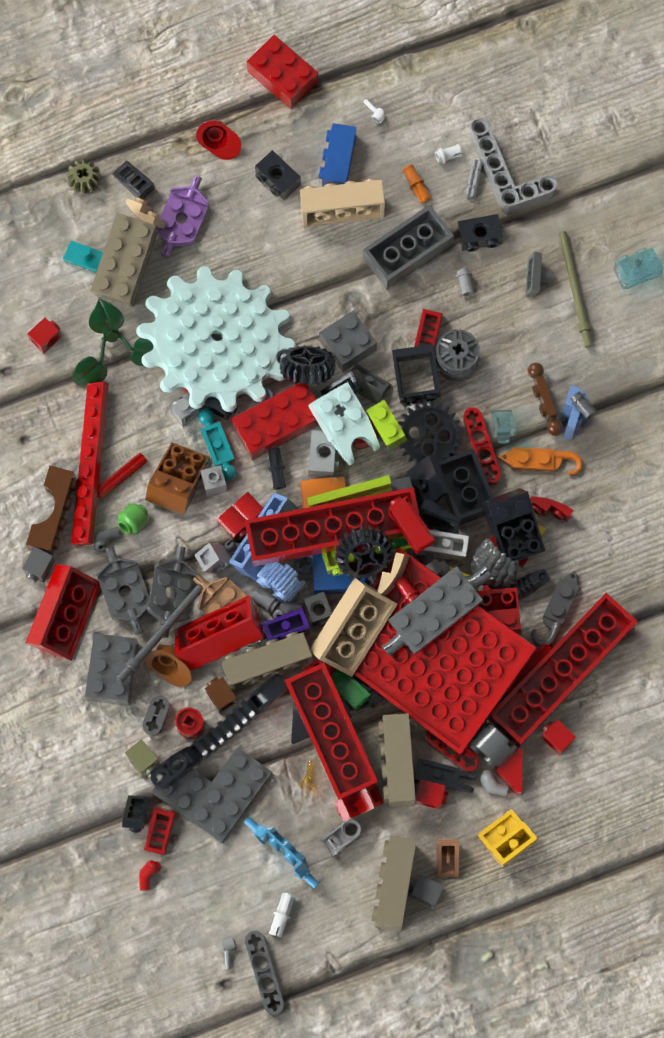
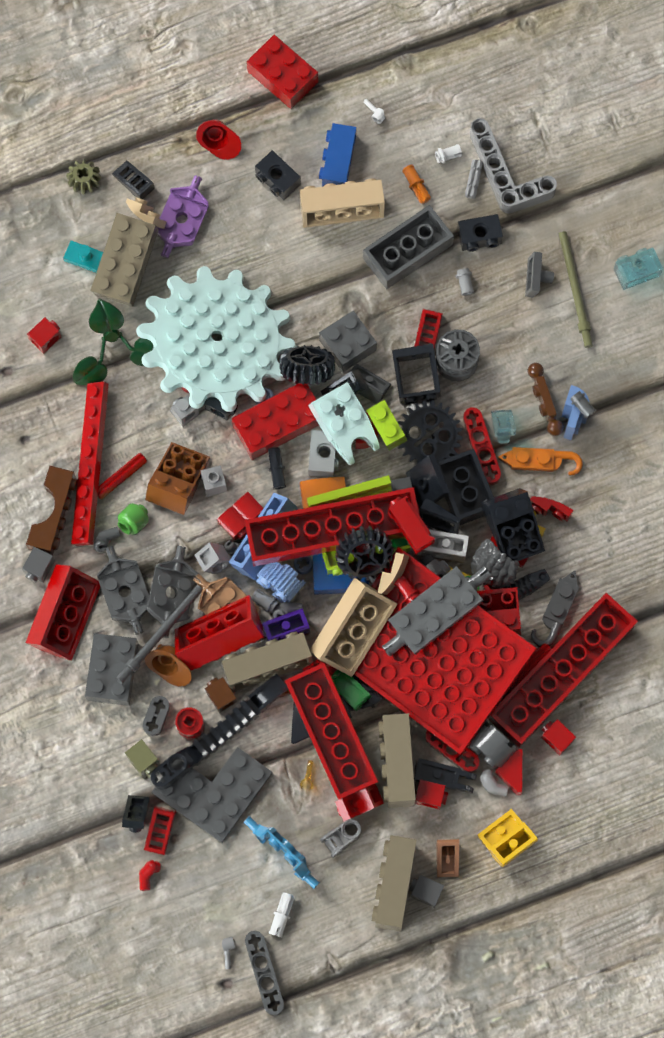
(217, 444): teal plate -> none
(314, 601): dark grey brick -> none

